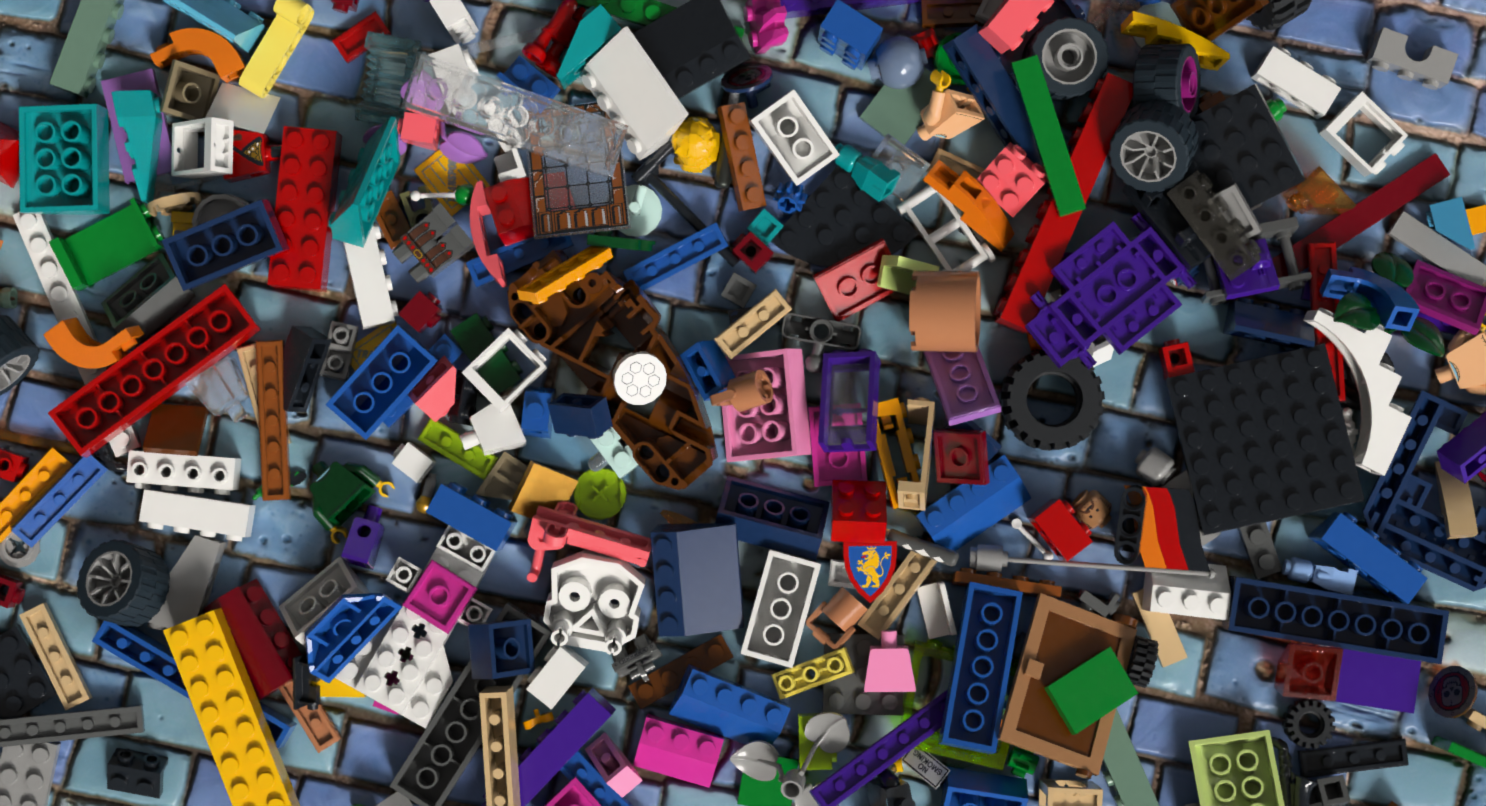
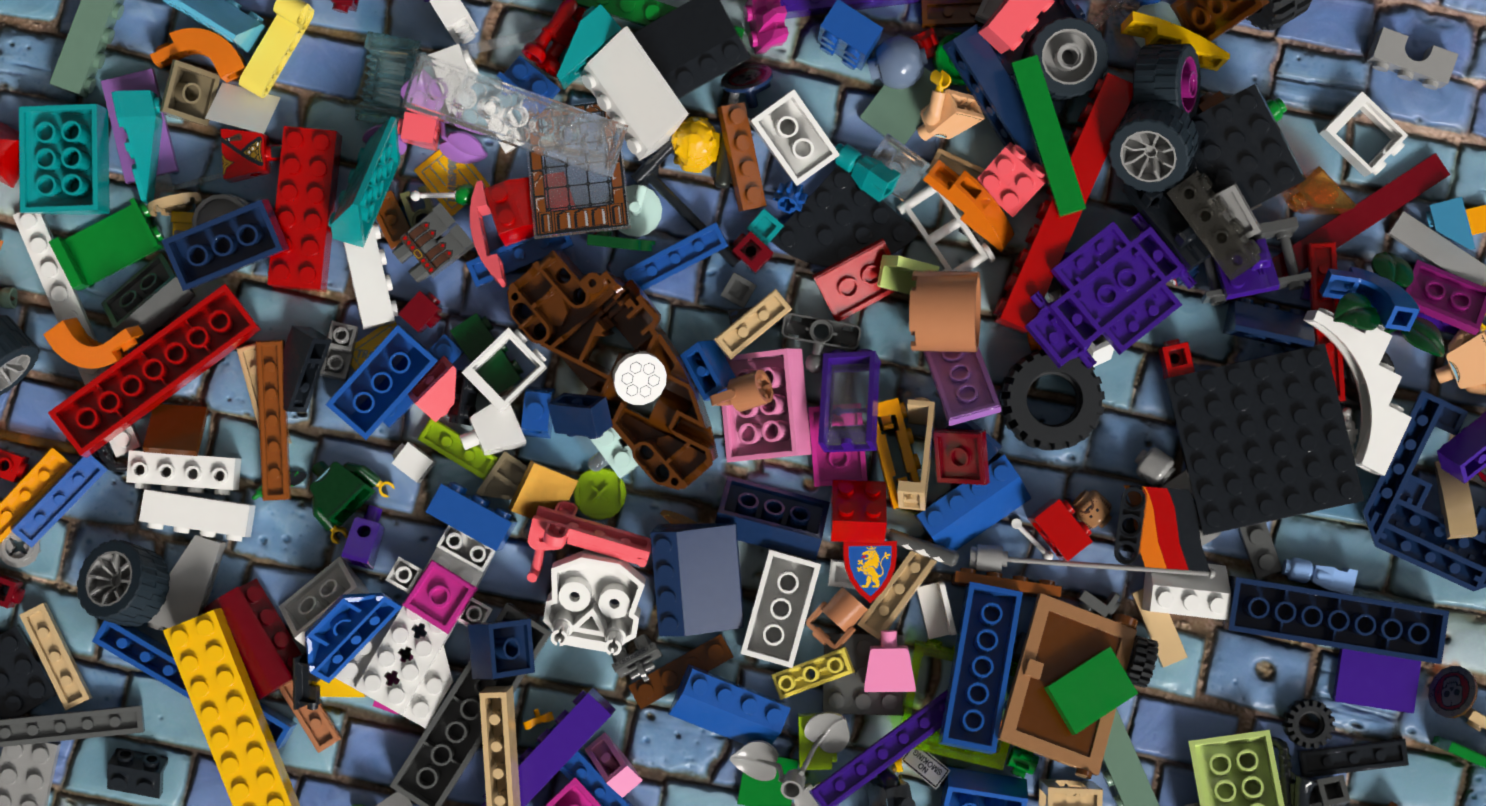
(217, 148): white window -> none
(222, 389): clear torso -> none
(352, 41): red tile -> none
(426, 498): piece -> none
(510, 165): white panel -> none
(557, 675): white brick -> none
(564, 274): light orange plate -> none
(678, 750): dark pink slope -> none
(1296, 82): white brick -> none
(1309, 671): clear red slope -> none
(1374, 561): blue slope -> none

